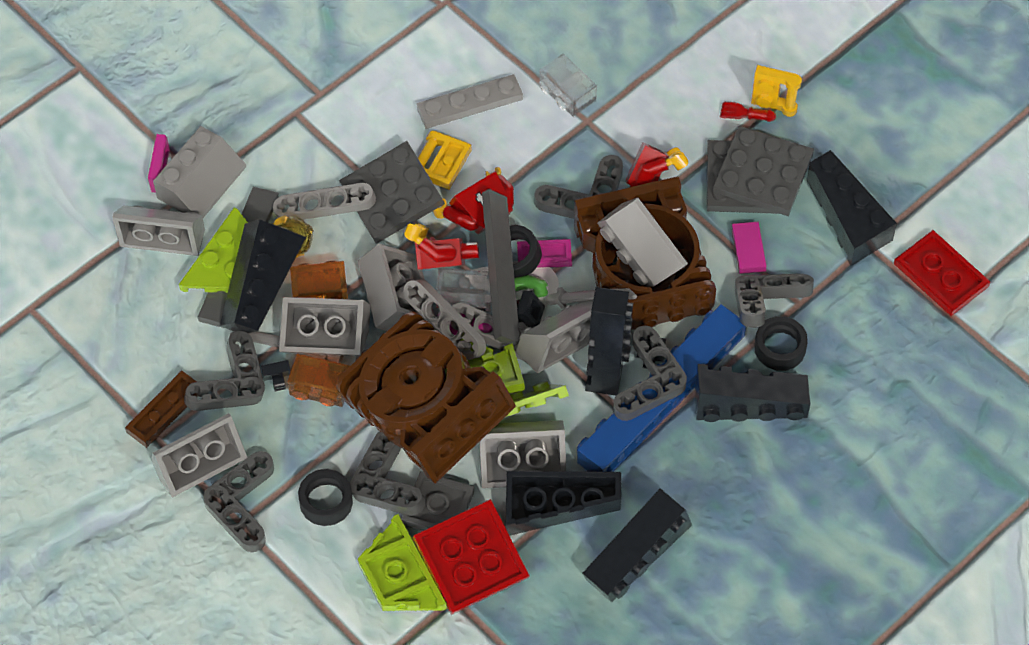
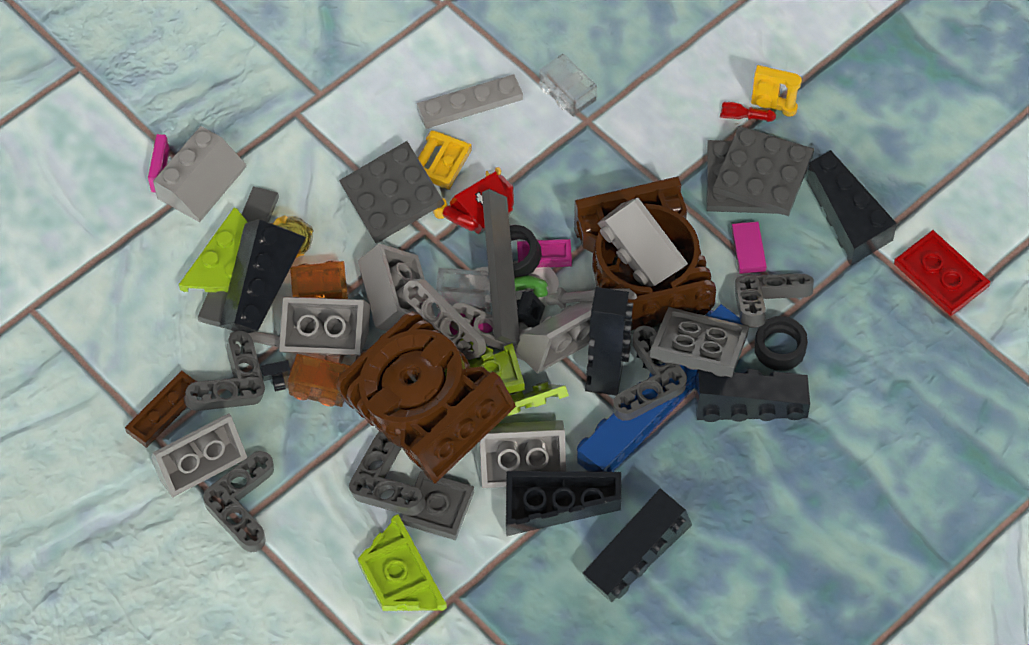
(159, 230): light grey slope -> none
(321, 478): black tyre -> none
(324, 199): light grey beam -> none
(439, 253): red torso -> none
(471, 556): red plate -> none
(565, 195): dark grey beam -> none
(652, 162): red torso -> none
(699, 342): none -> dark grey plate

